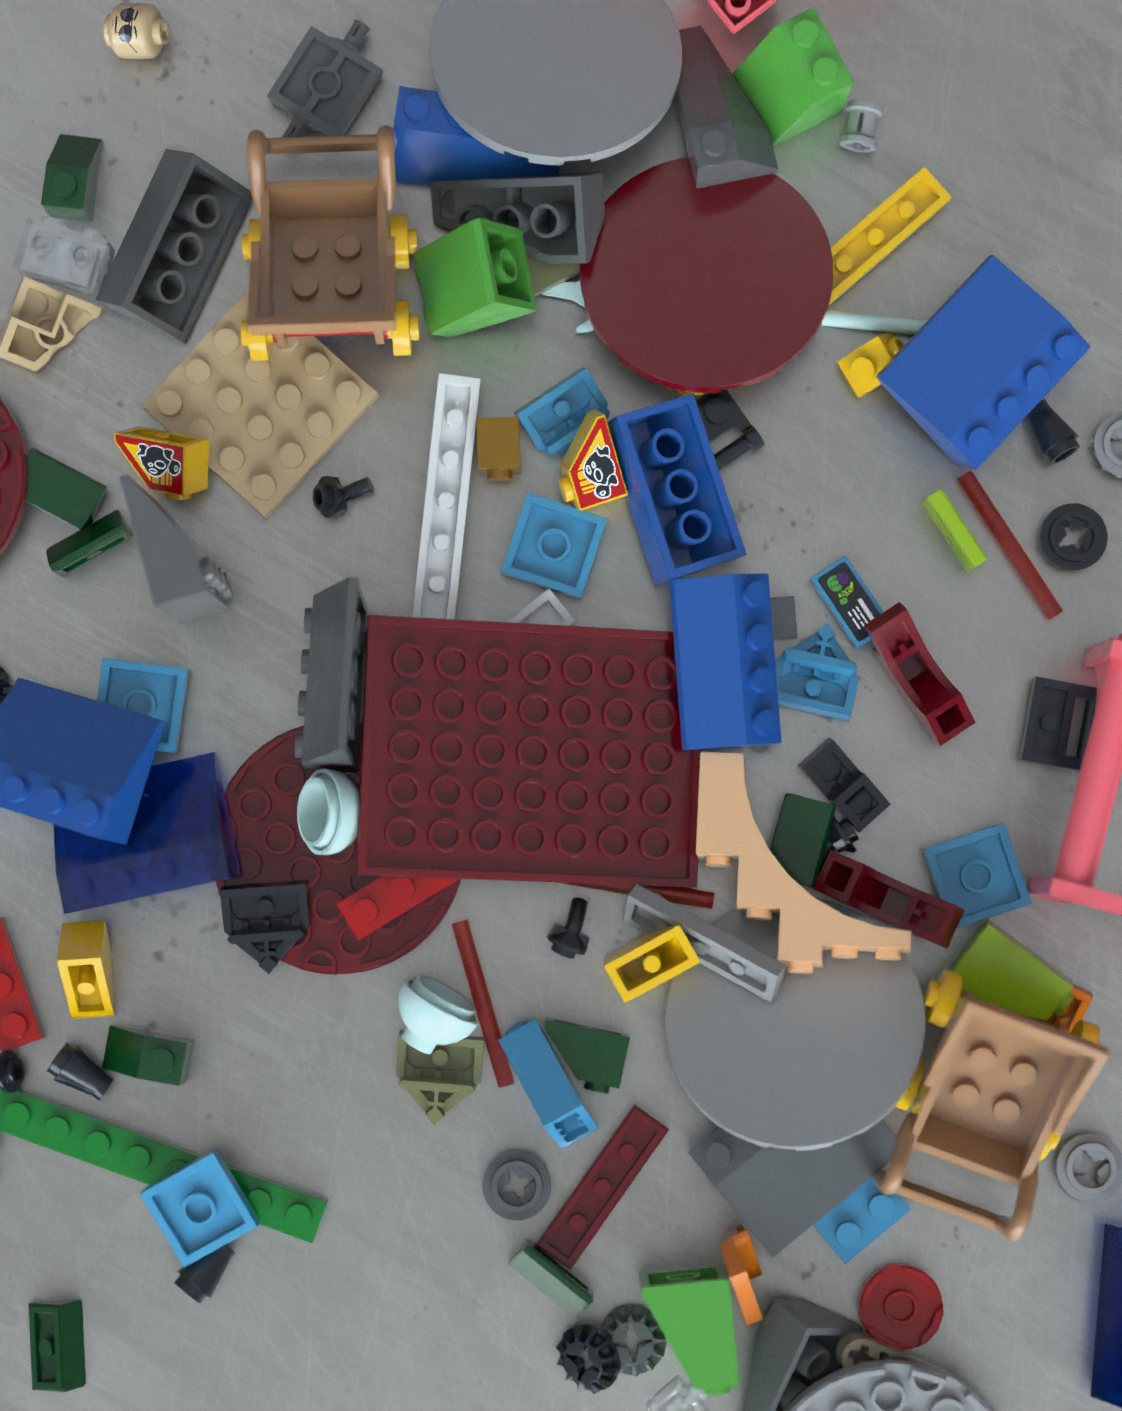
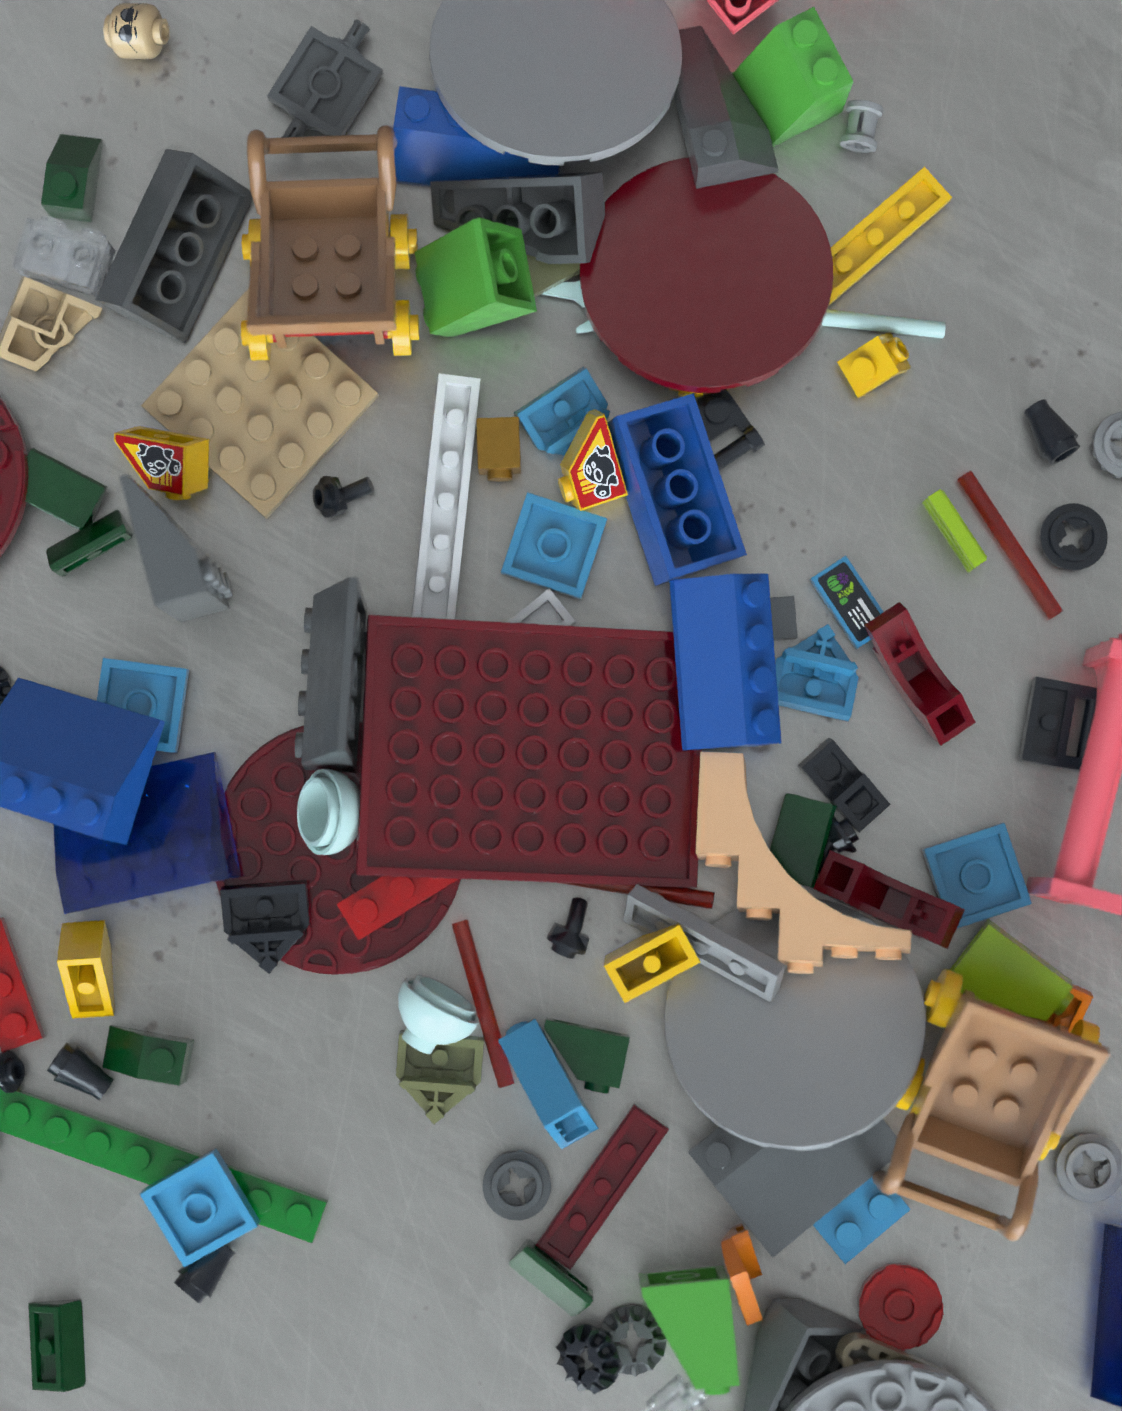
(982, 363): blue slope -> none

